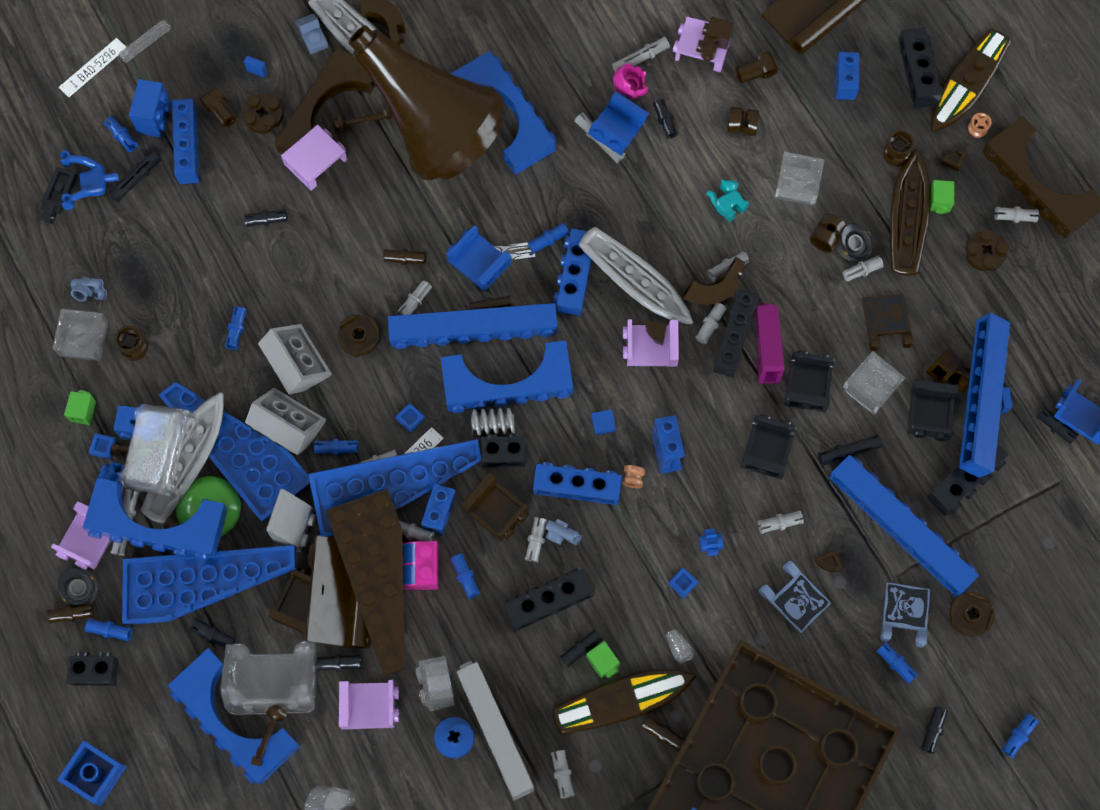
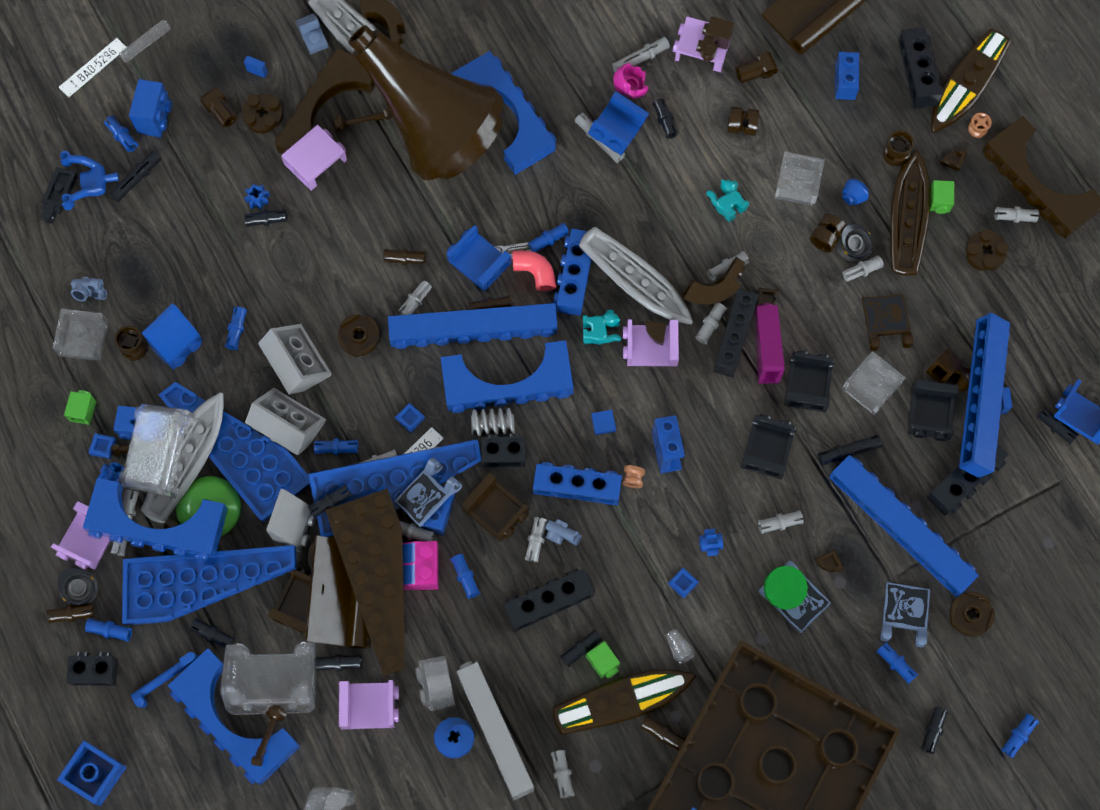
(138, 696): none -> blue hinge
(172, 337): none -> blue slope
(185, 141): blue brick -> none
(257, 191): none -> blue gear
(329, 500): none -> black pin
(426, 494): none -> flag
(538, 266): none -> coral cylinder
(598, 332): none -> teal animal
(767, 295): none -> dark brown tile
(785, 587): none -> green tile
(855, 192): none -> blue cone

